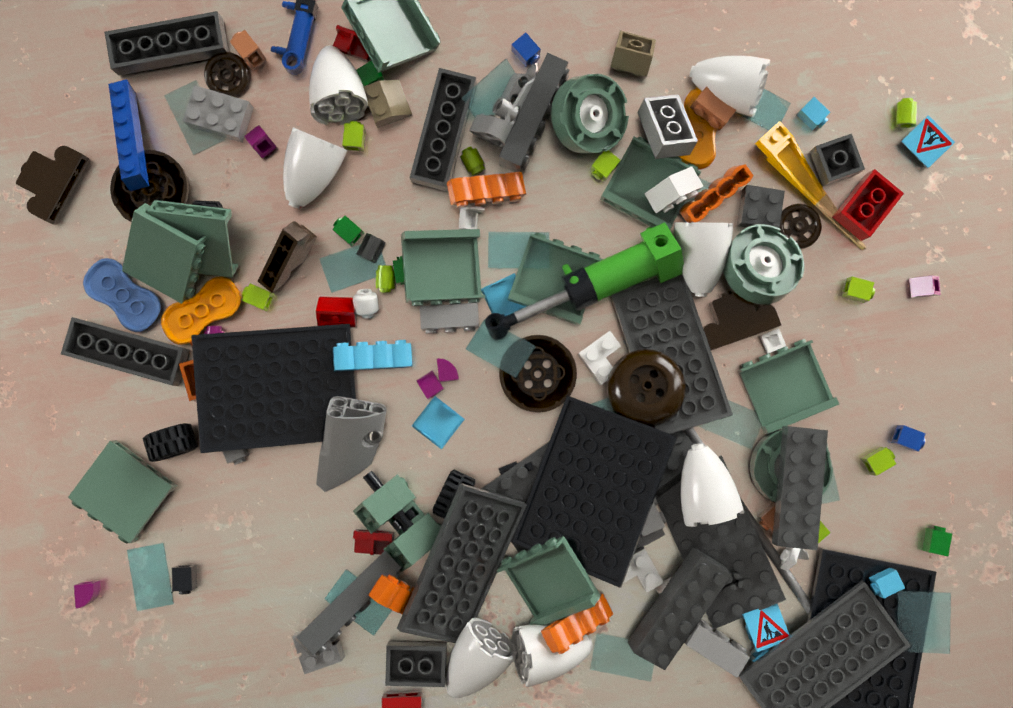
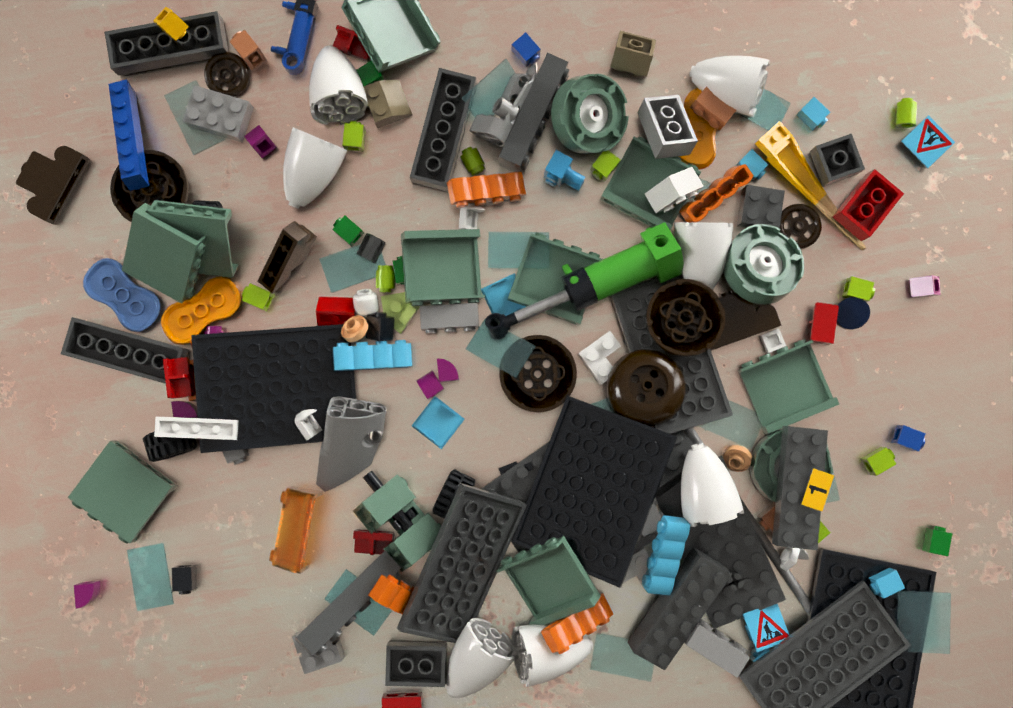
(171, 24): none -> yellow brick
(178, 377): none -> red panel
(184, 409): none -> magenta brick
(196, 428): none -> white plate
(294, 529): none -> clear orange windscreen
(307, 424): none -> white plate
(354, 328): none -> light nougat plate
(380, 327): none -> black brick
(396, 307): none -> yellowish green plate
(560, 172): none -> dark azure brick
(666, 555): none -> medium azure brick
(692, 297): none -> dark brown brick
(737, 458): none -> light nougat plate
(754, 163): none -> medium azure brick
(817, 489): none -> yellow sticker
(824, 323): none -> red panel
(853, 313): none -> dark blue piece

